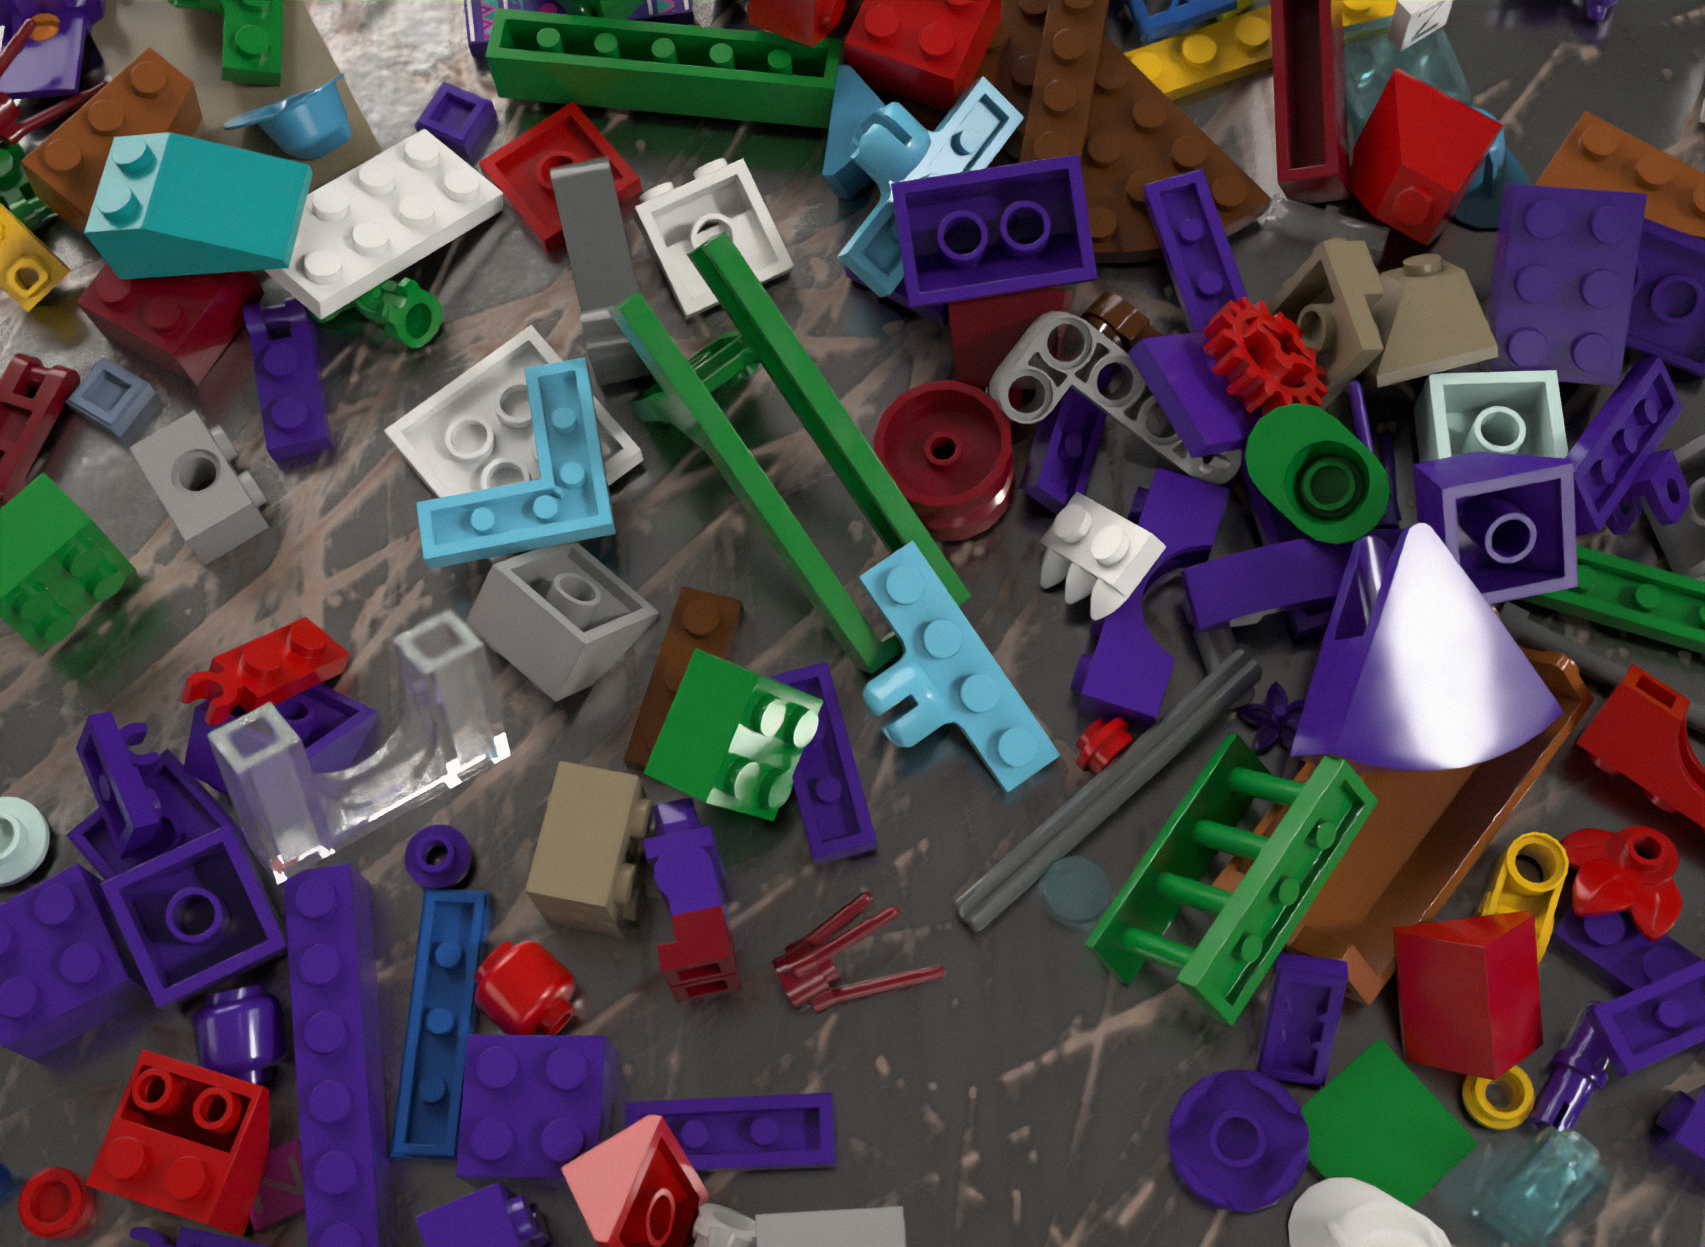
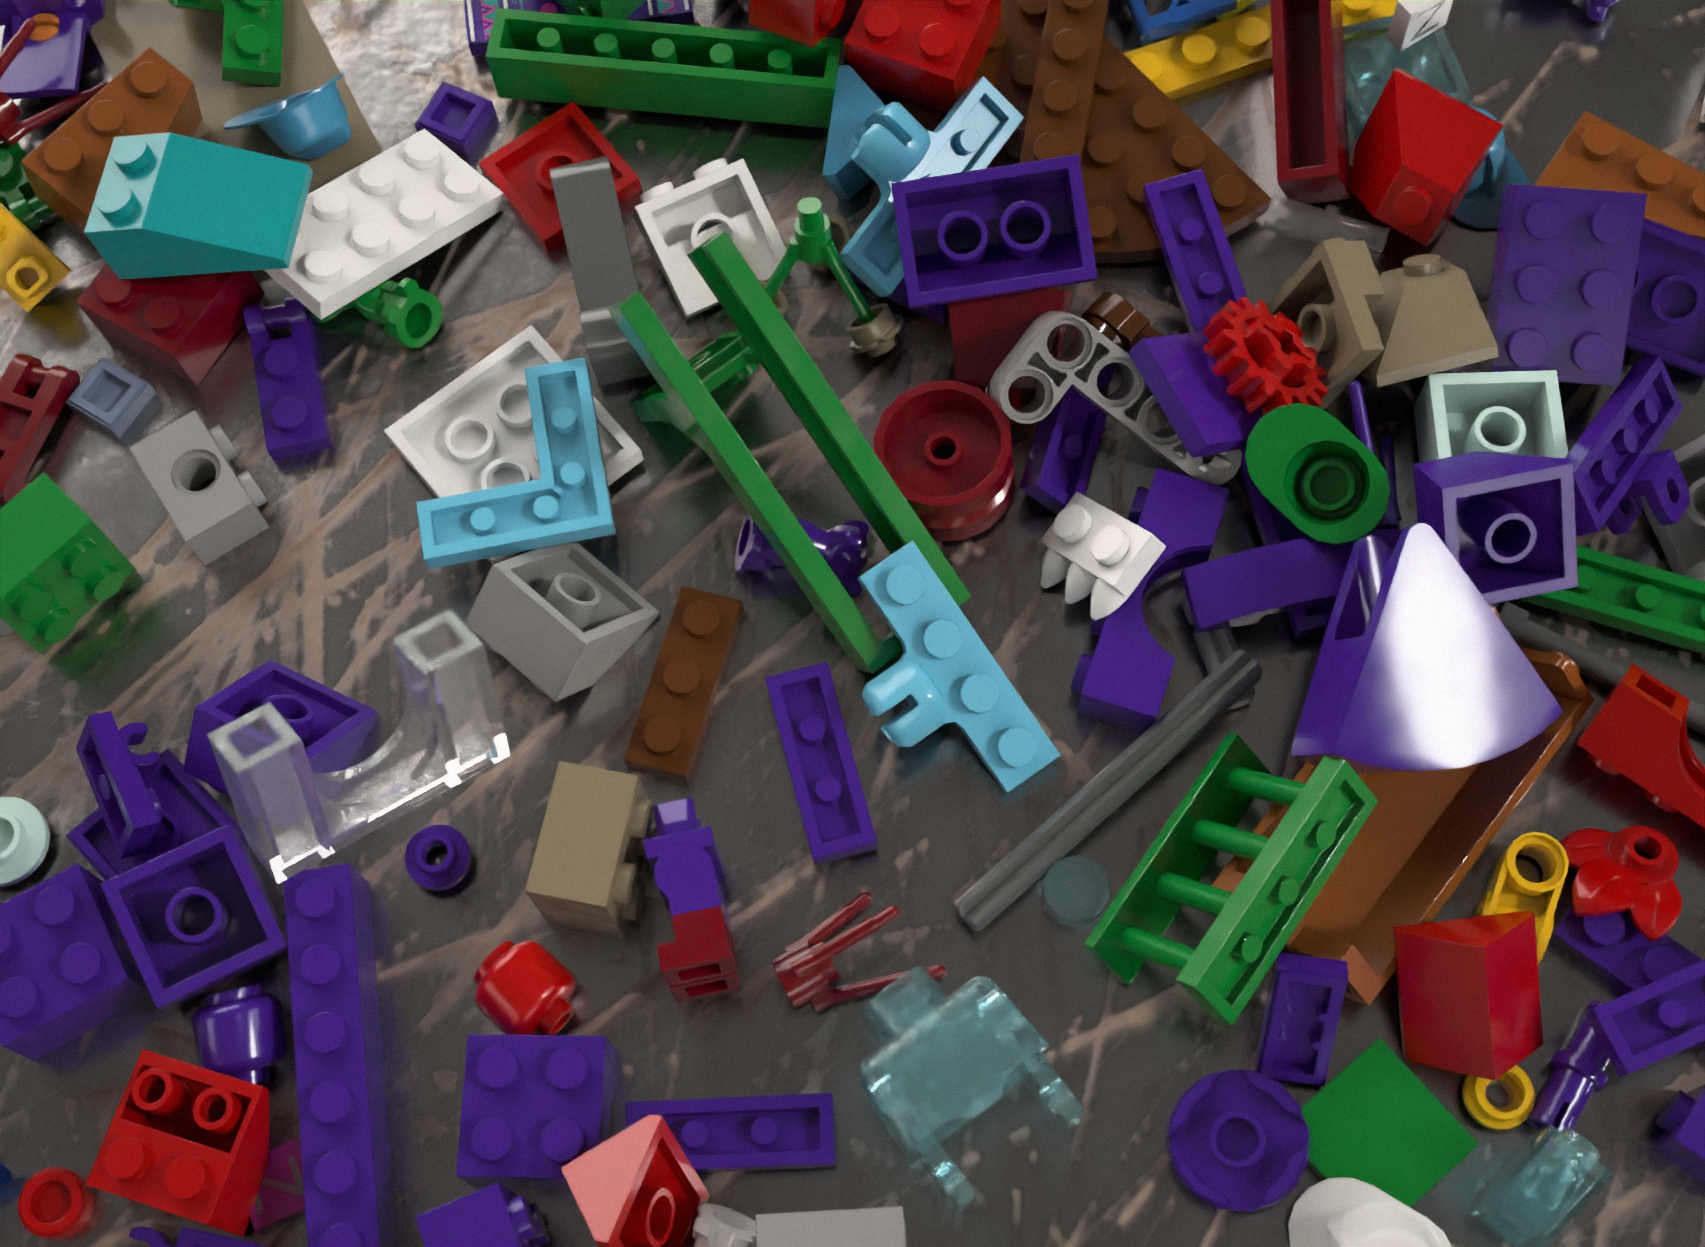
(266, 670): red plate -> none
(440, 1017): blue tile -> none
(733, 737): green brick -> none
(819, 242): none -> plant
(842, 547): none -> dark purple animal
(949, 1064): none -> clear light blue piece
(1102, 744): red plate -> none
(1276, 719): dark purple plant -> none

